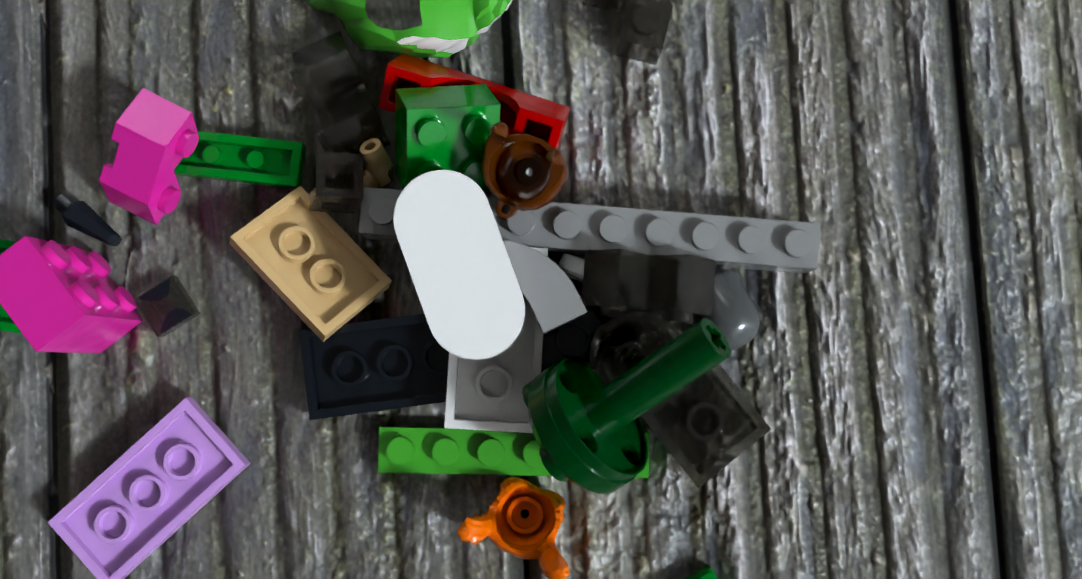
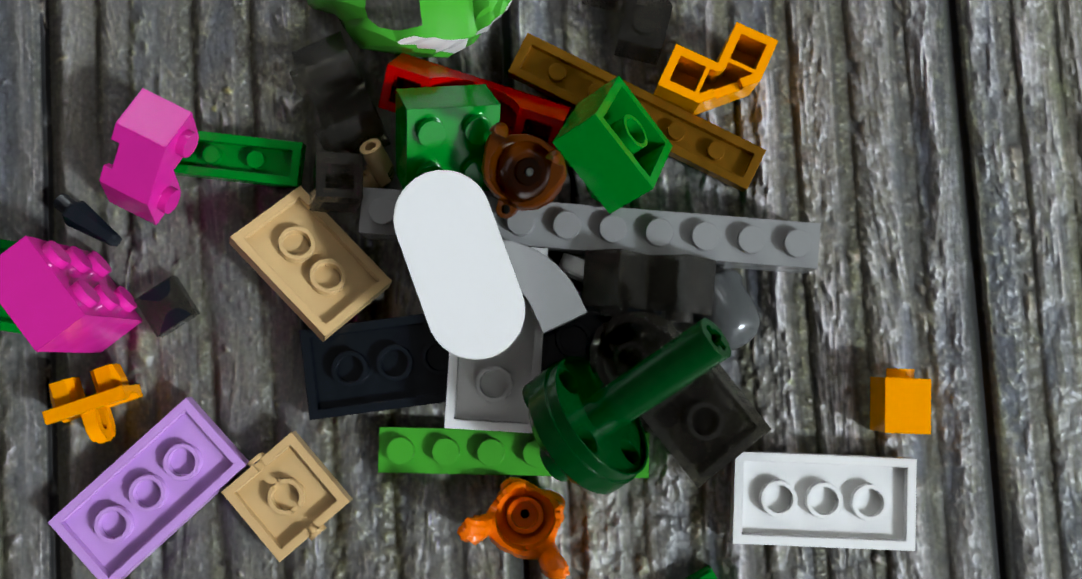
(95, 410): none -> light orange hips
(287, 495): none -> tan plate
(613, 145): none -> green brick
(693, 138): none -> pearl gold plate
(704, 84): none -> light orange brick
(823, 500): none -> white plate
(900, 403): none -> light orange brick

